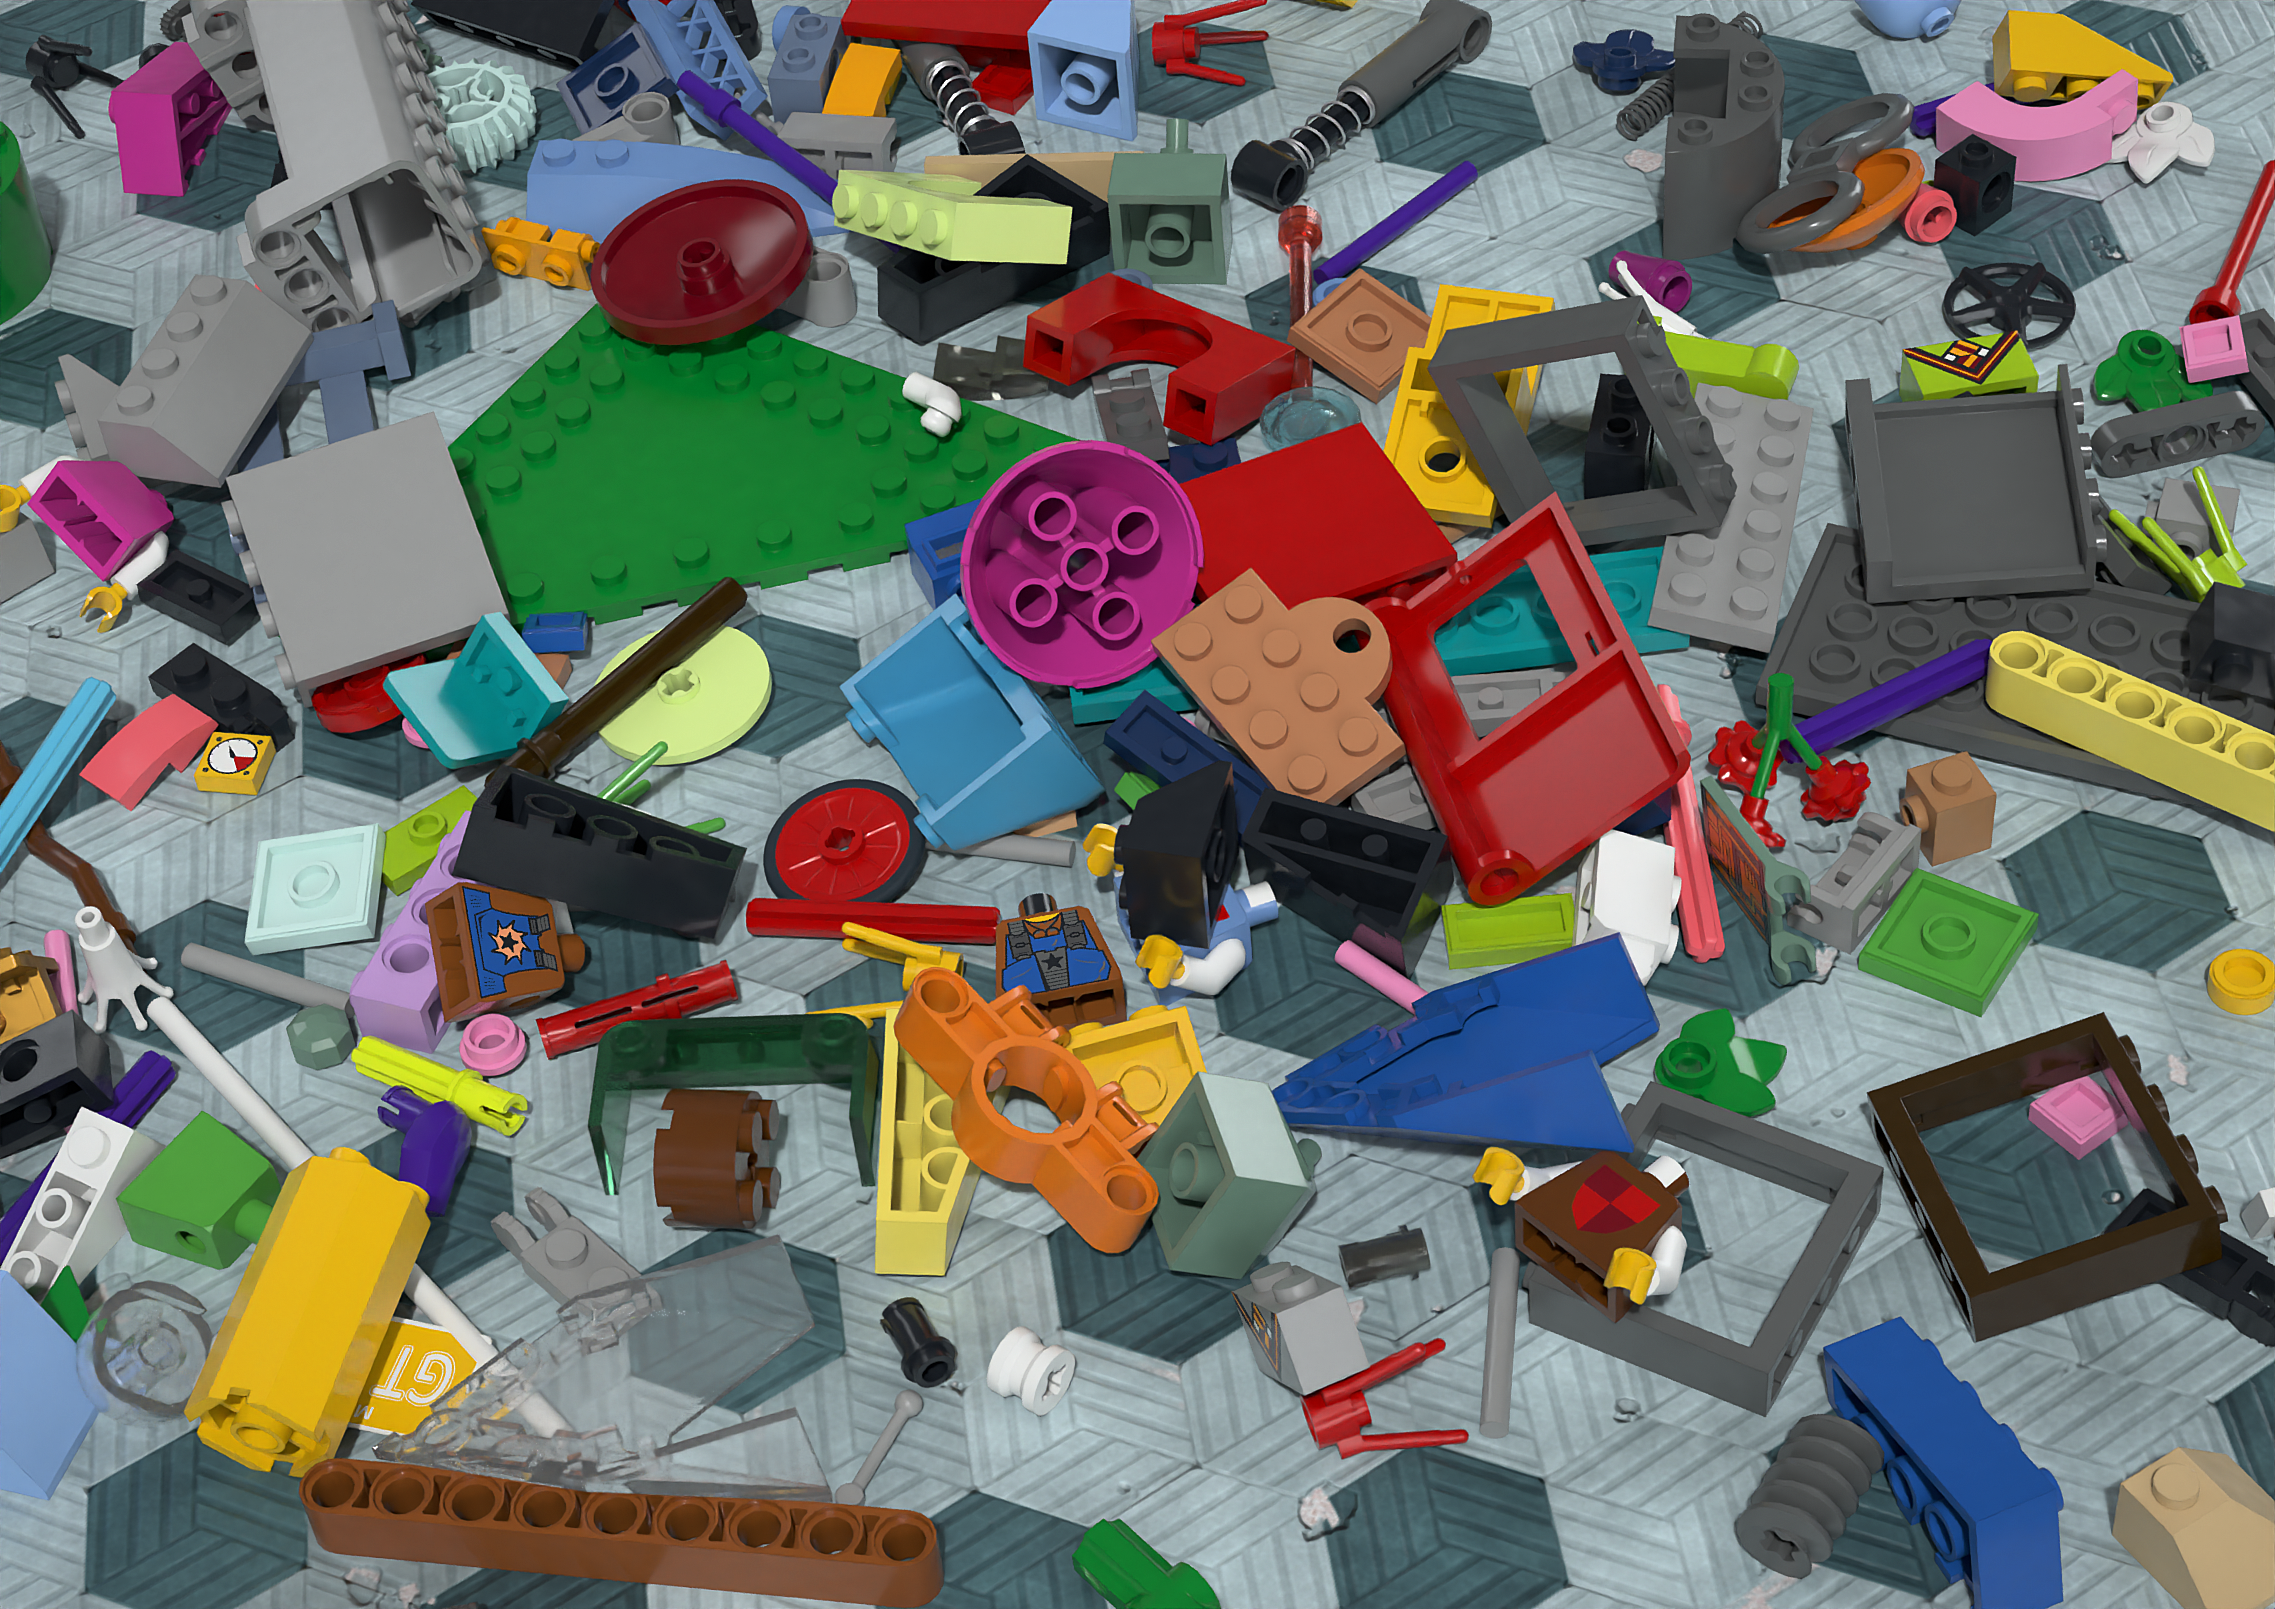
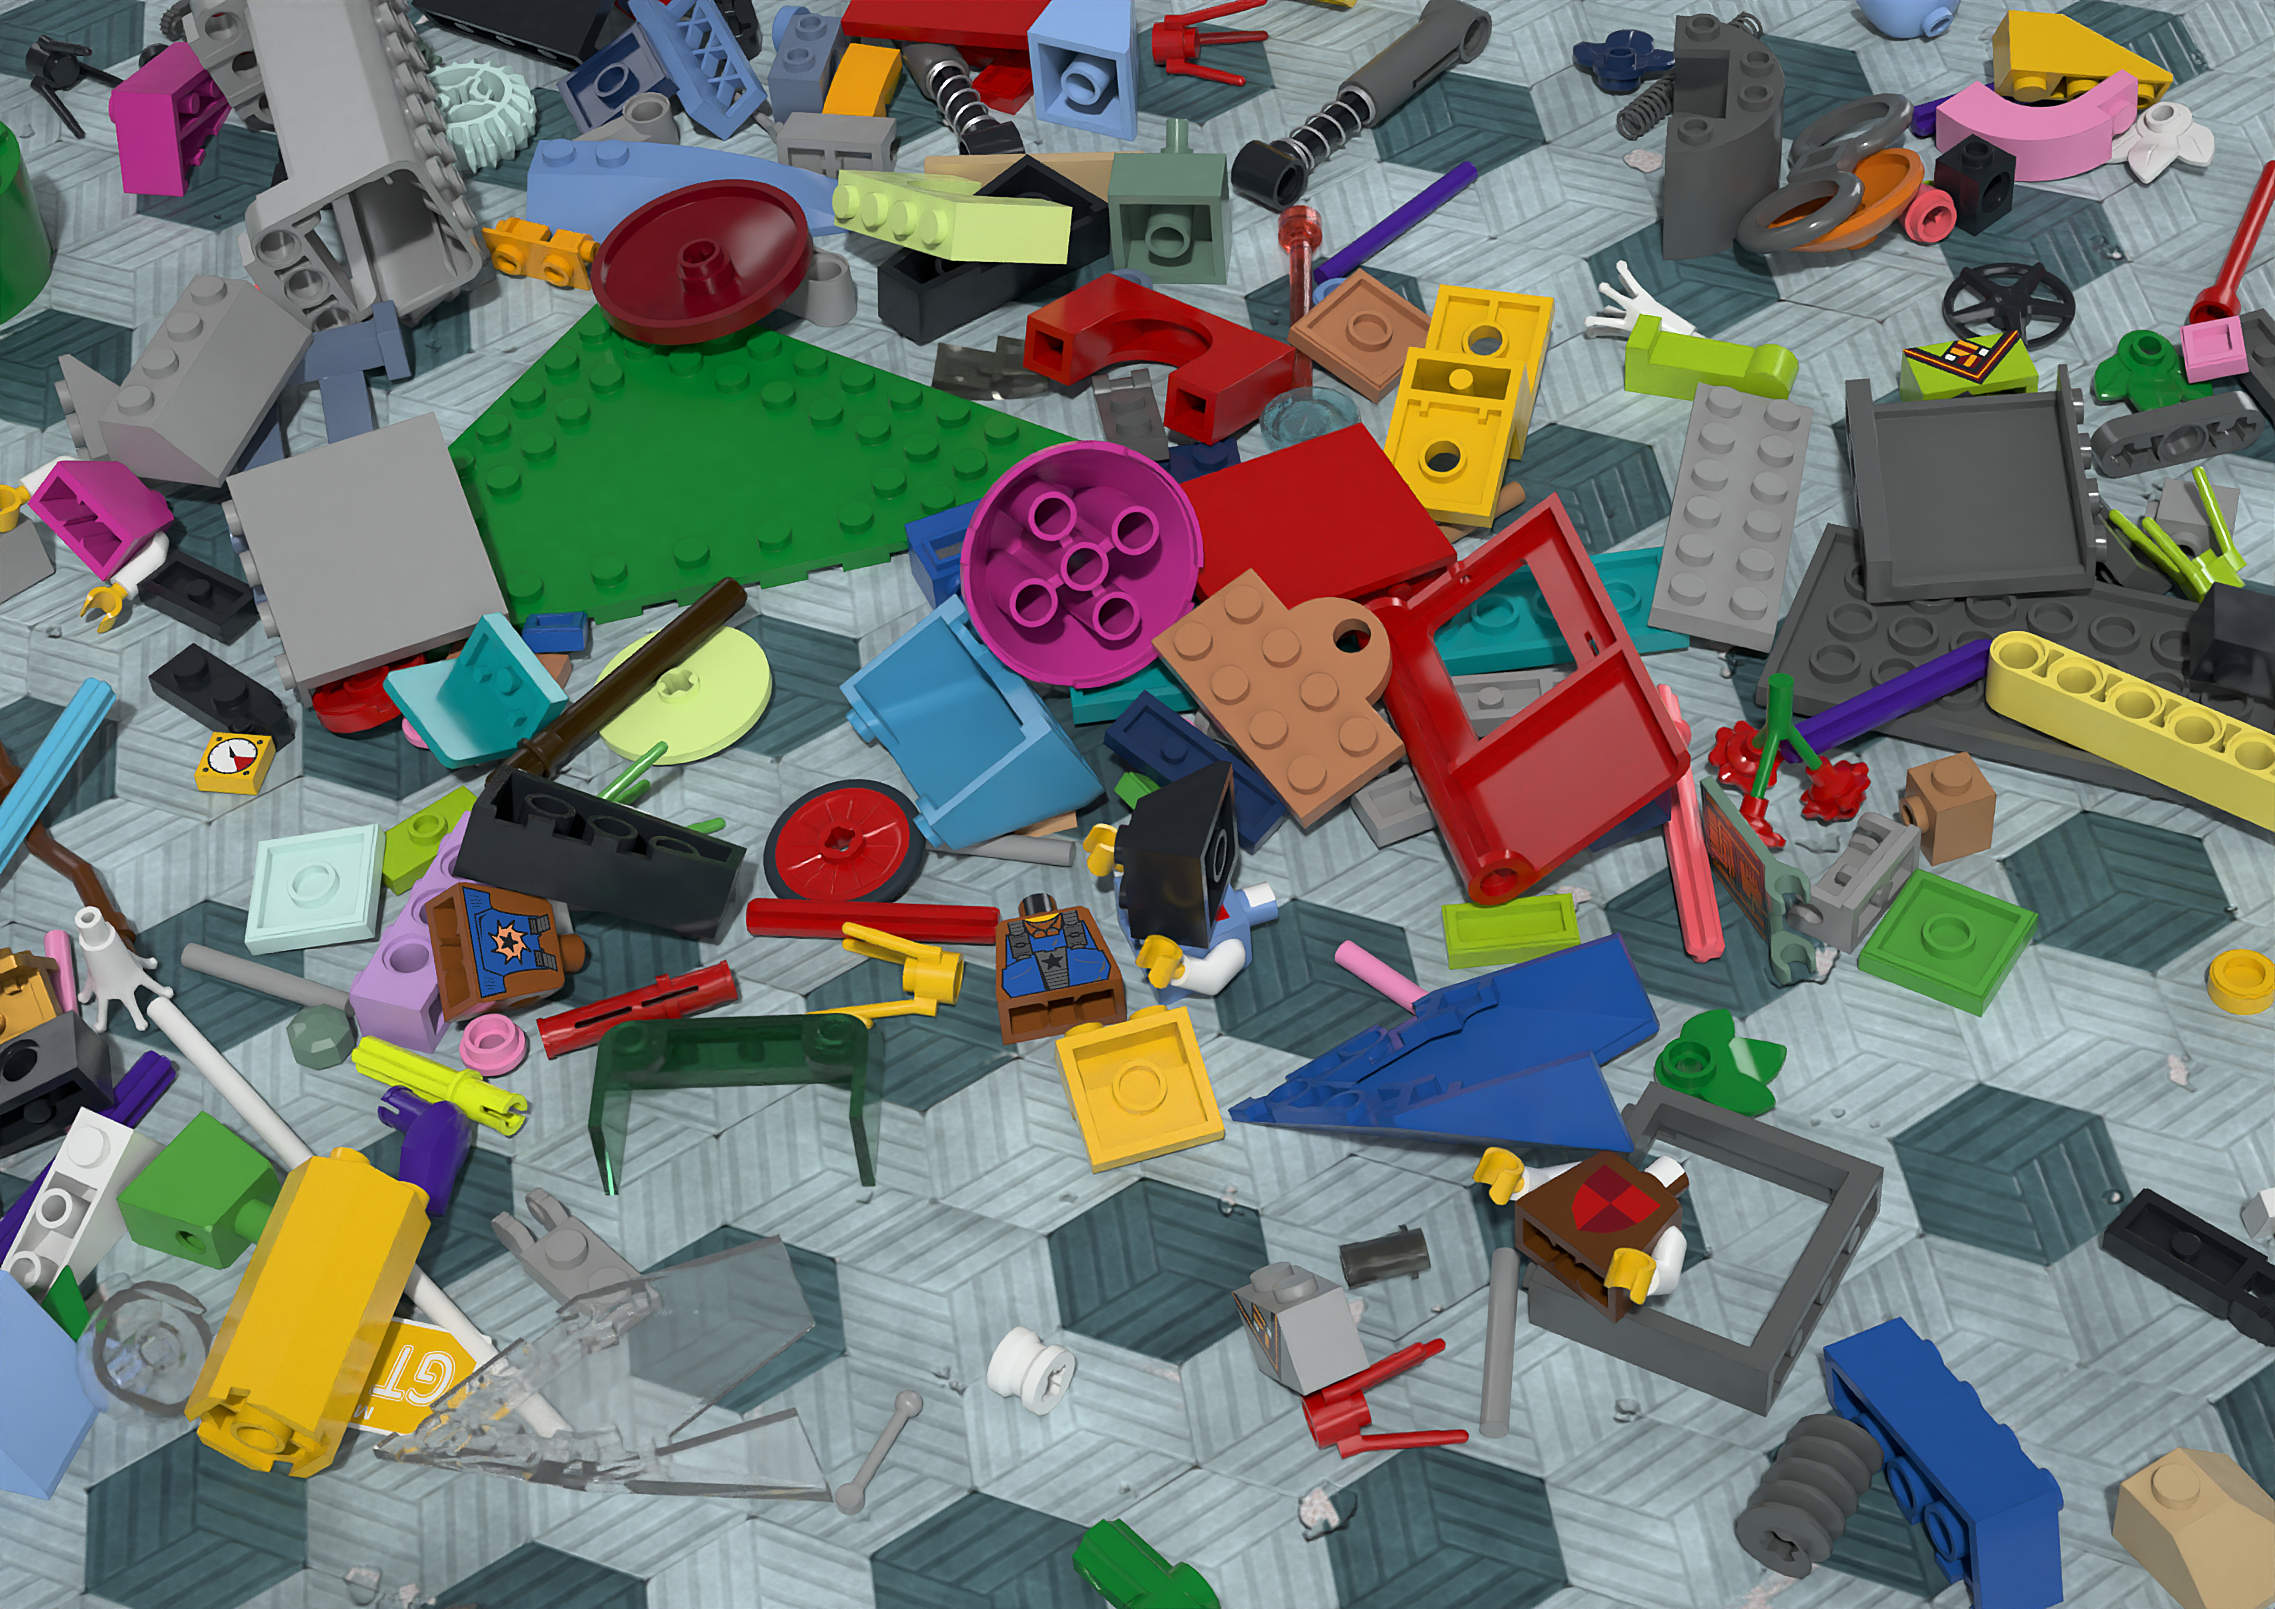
(136, 756): coral slope -> none
(503, 1526): dark orange beam -> none
(716, 1158): reddish brown brick -> none
(727, 111): dark purple bar -> none
(921, 1170): light yellow wedge -> none
(924, 1354): black pin -> none
(940, 401): white arm -> none
(1080, 1167): orange piece -> none
(1226, 1176): sand green piece -> none
(1351, 873): black wedge -> none
(1466, 381): dark grey window -> none
(1618, 441): black brick -> none
(1632, 890): white hinge -> none
(1659, 277): magenta cone -> none
(2078, 1115): bright pink tile -> none
(2078, 1272): dark brown window -> none

